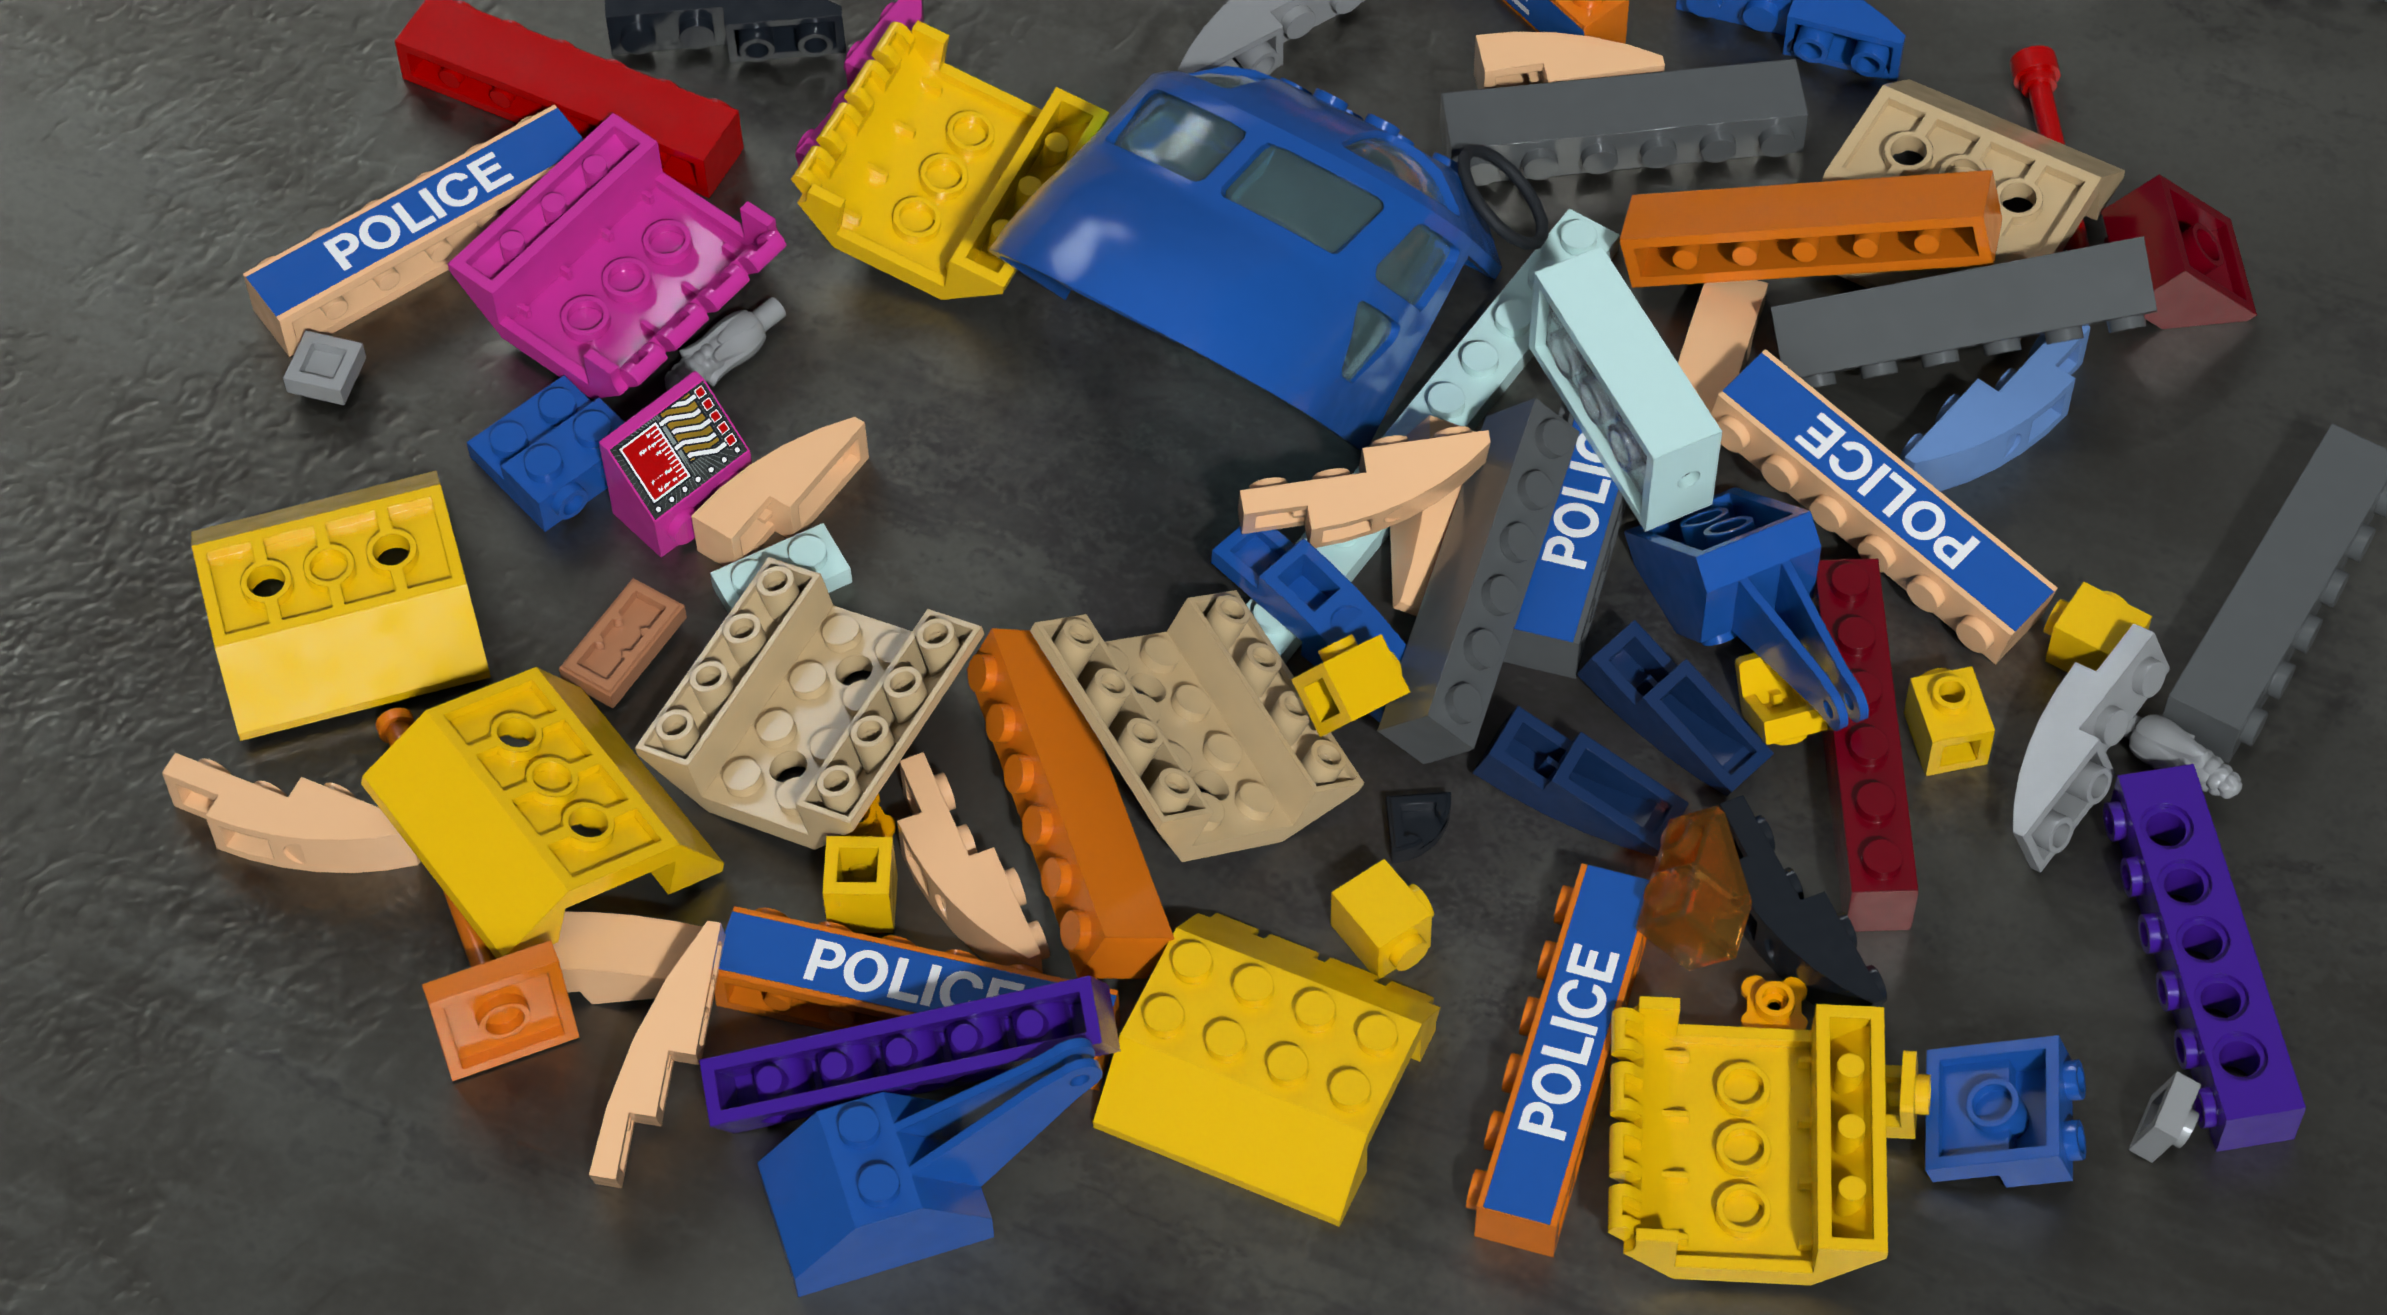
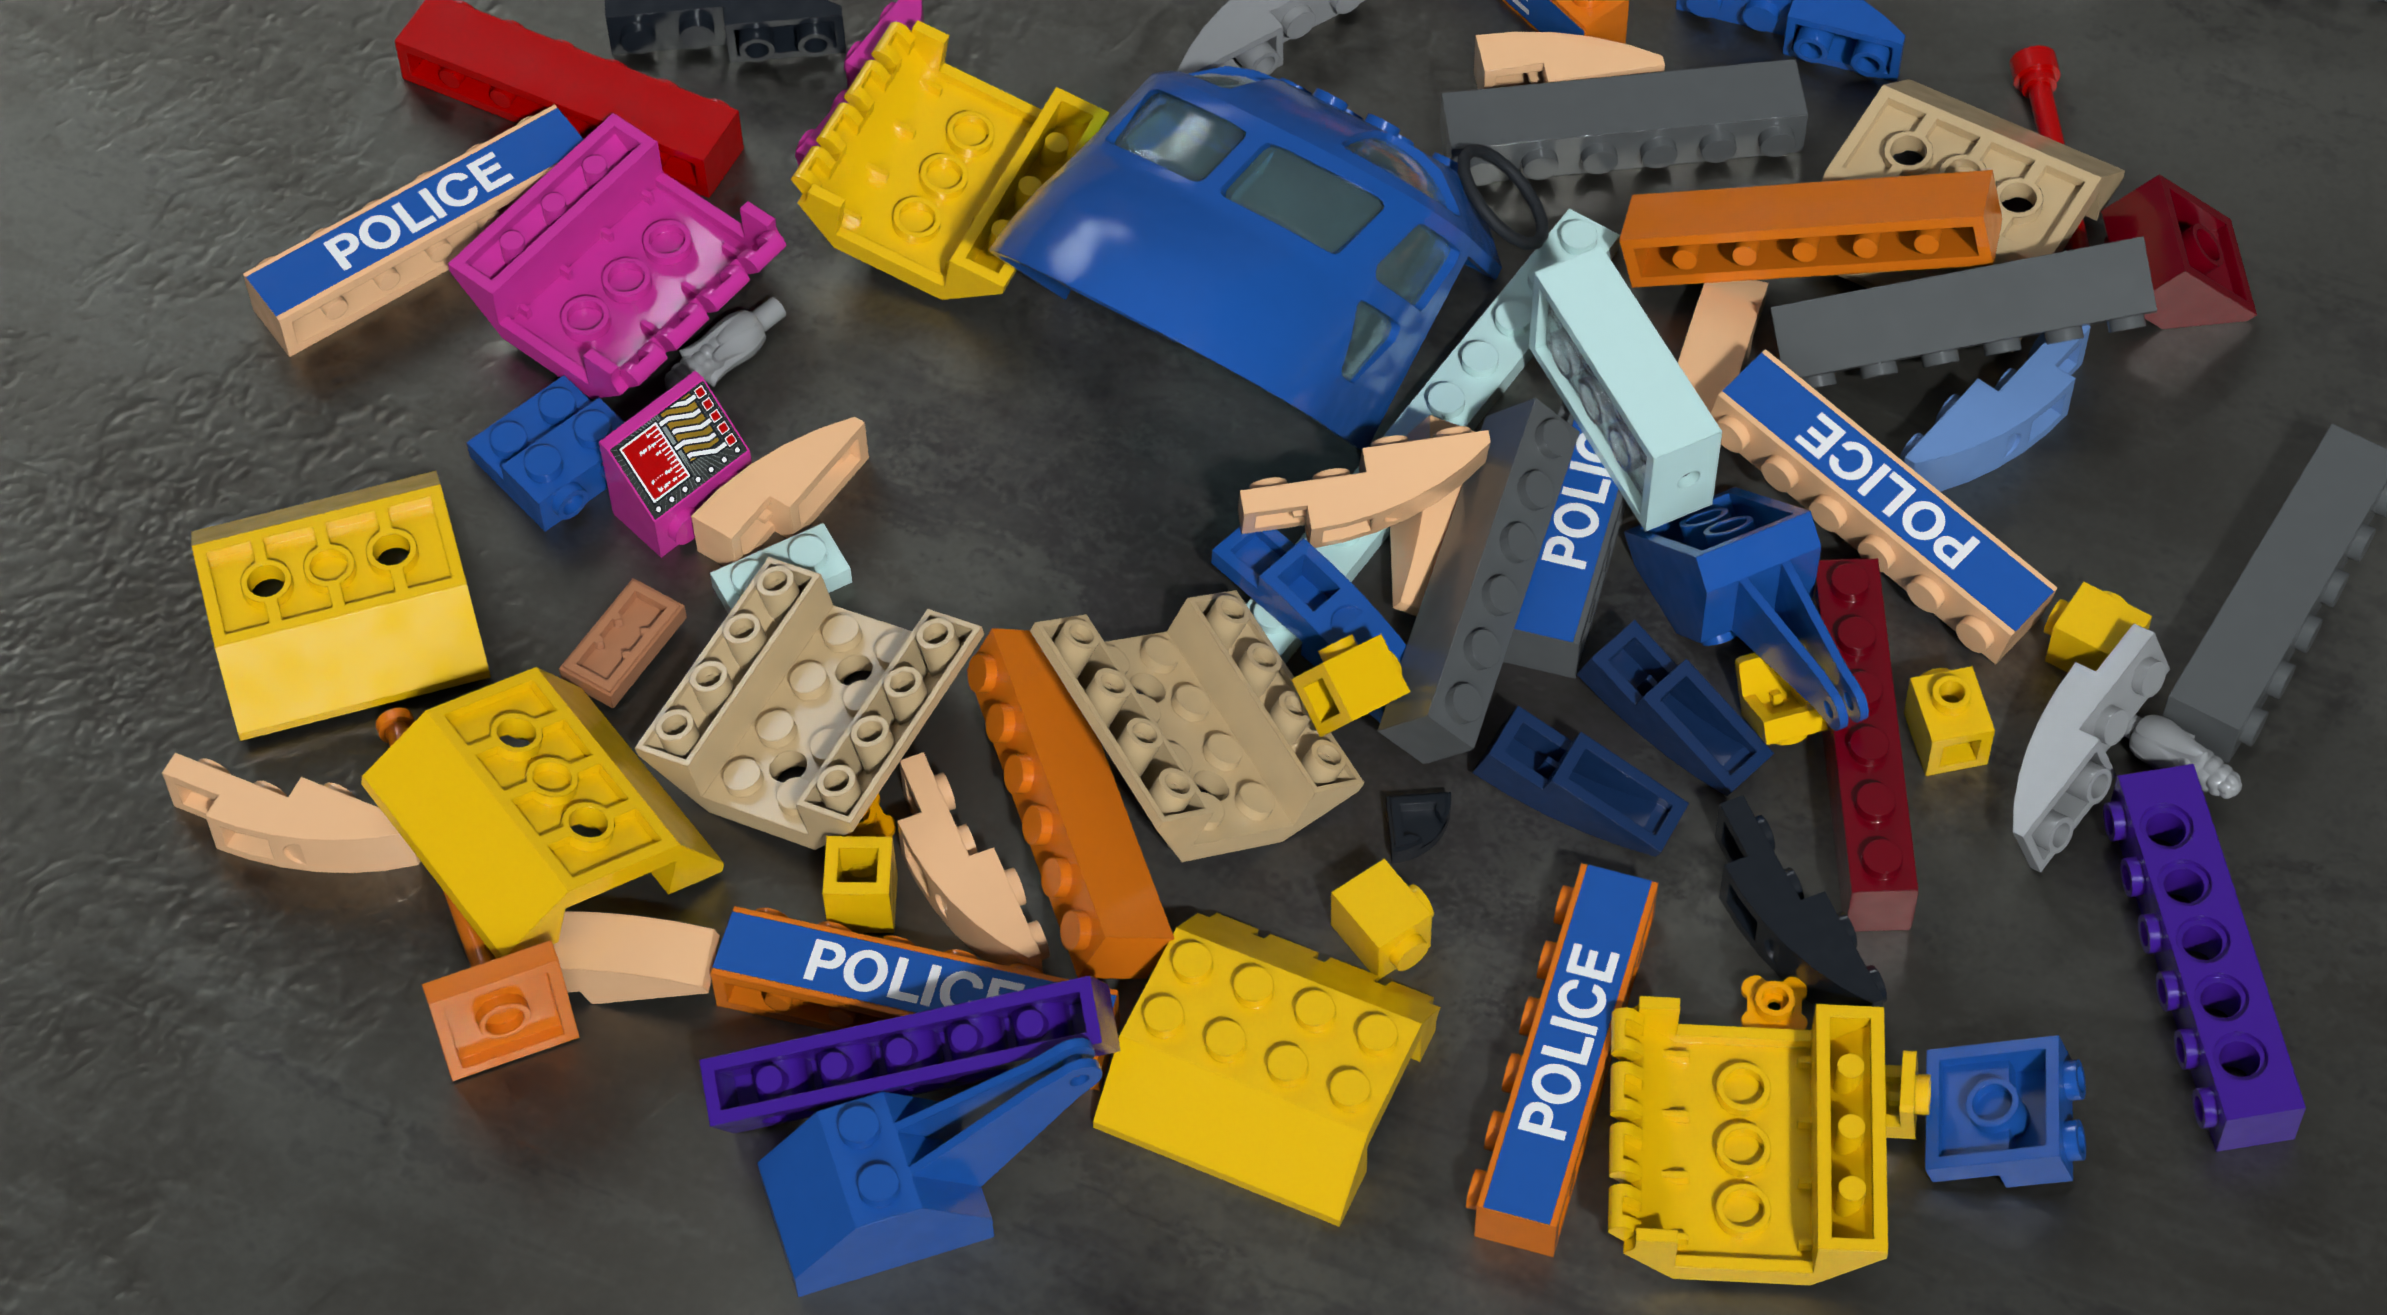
(324, 367): light grey plate -> none
(669, 1033): light nougat slope -> none
(1696, 892): clear orange slope -> none
(2167, 1118): light grey plate -> none

